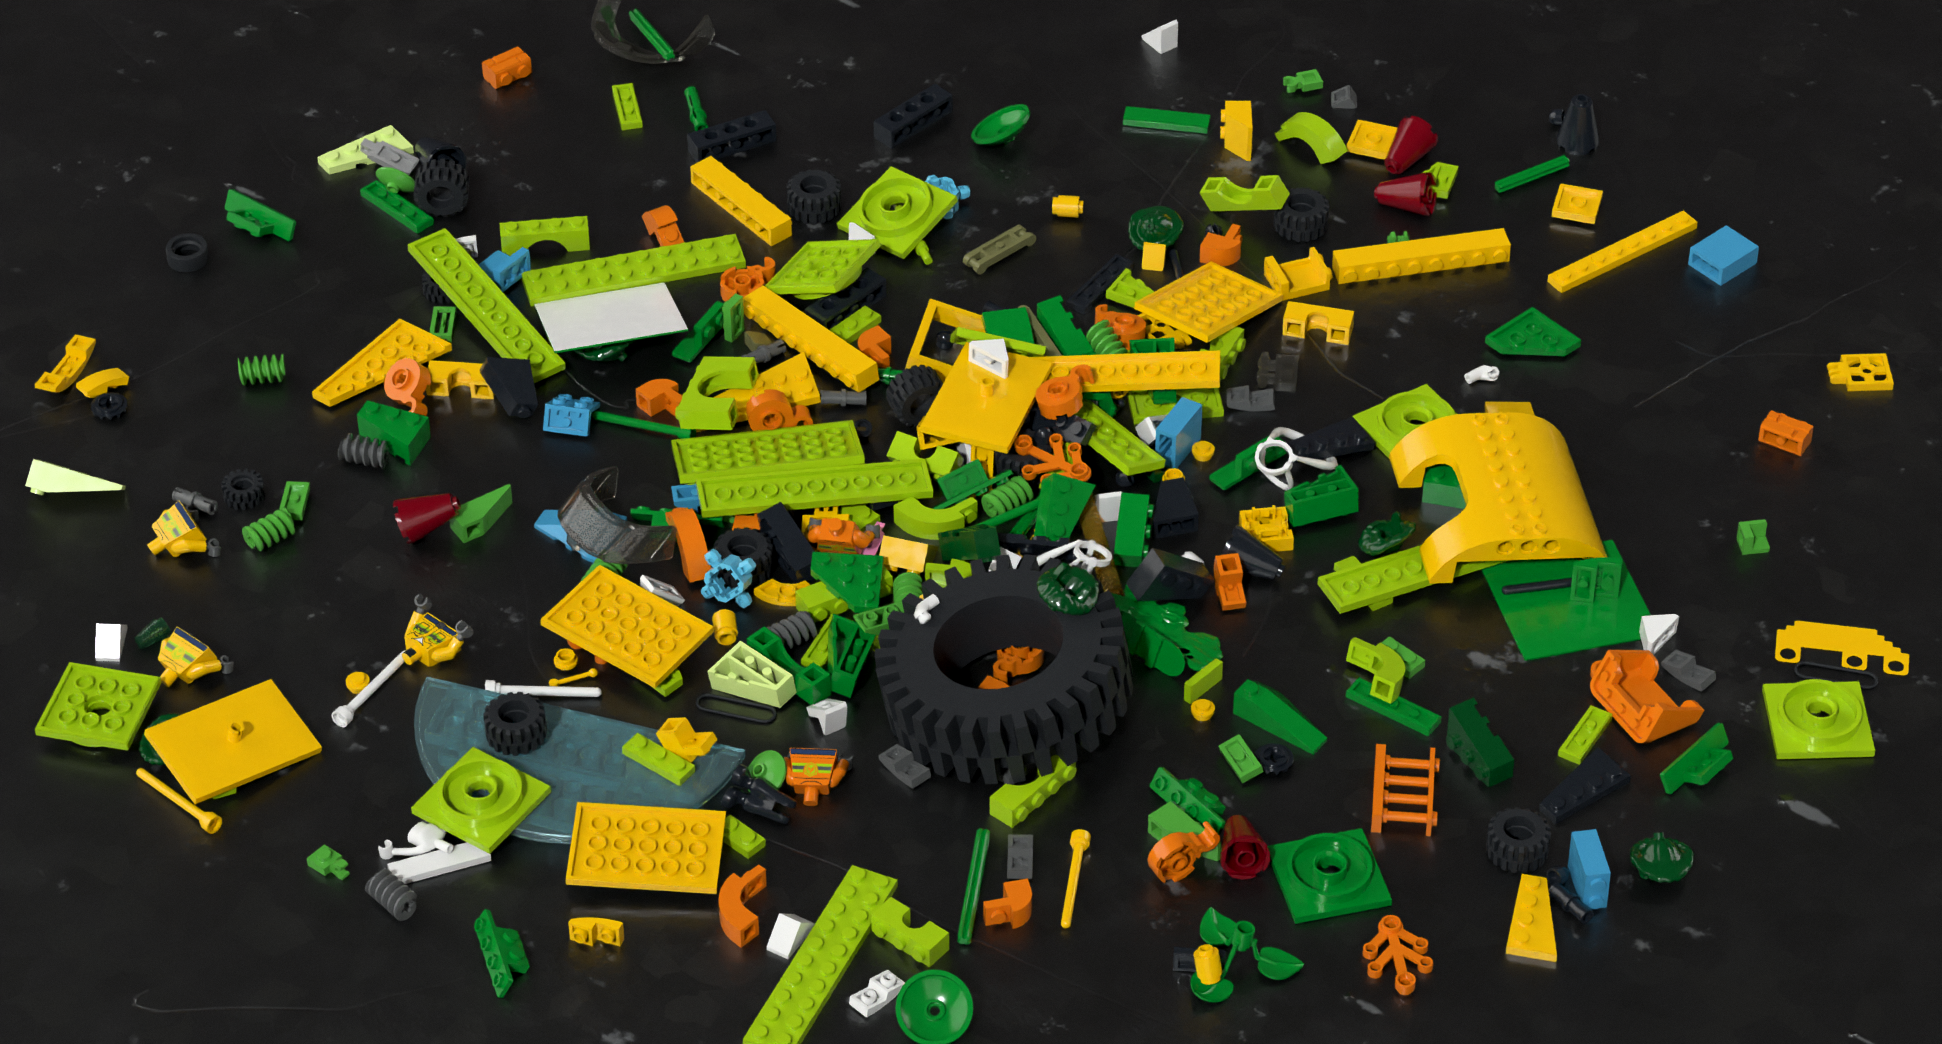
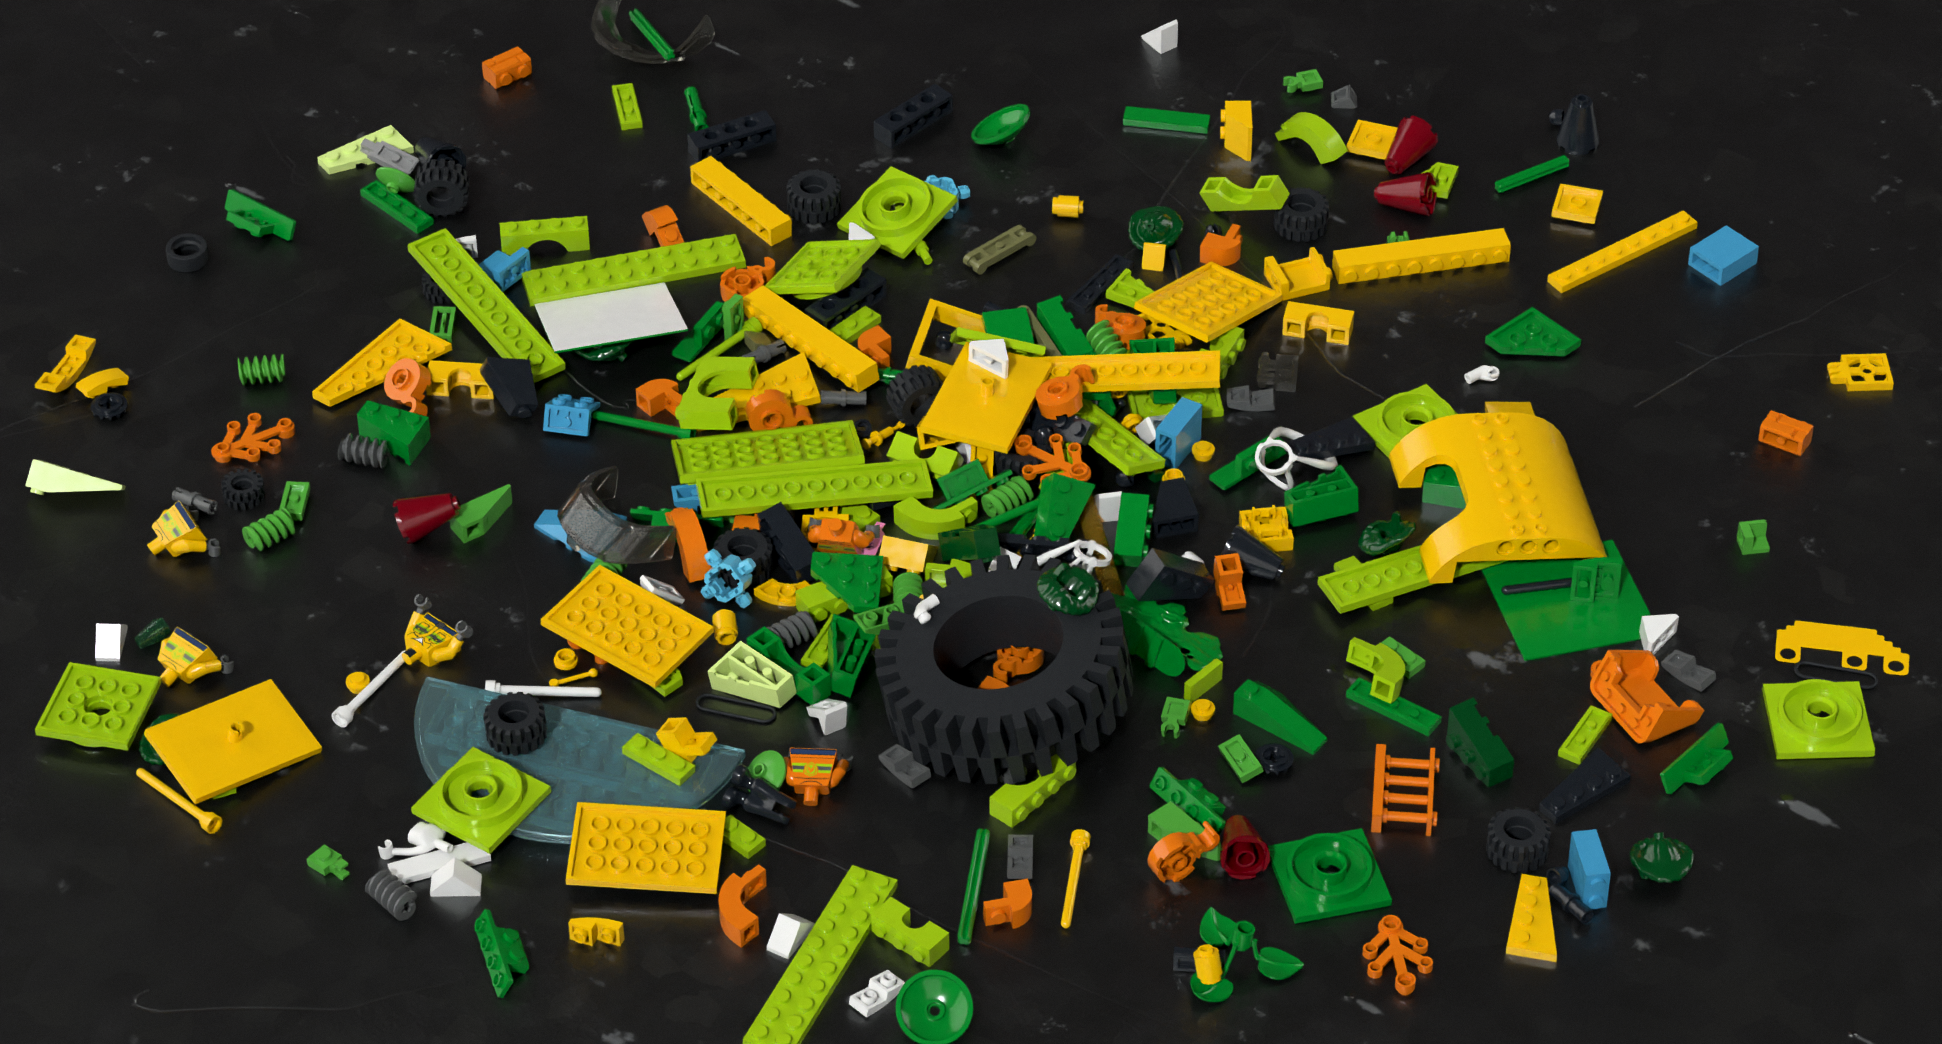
(226, 450): none -> orange plant
(456, 880): none -> white slope
(751, 324): none -> lime piece
(877, 437): none -> yellow piece
(1131, 421): none -> yellow plate
(1174, 714): none -> bright green plate

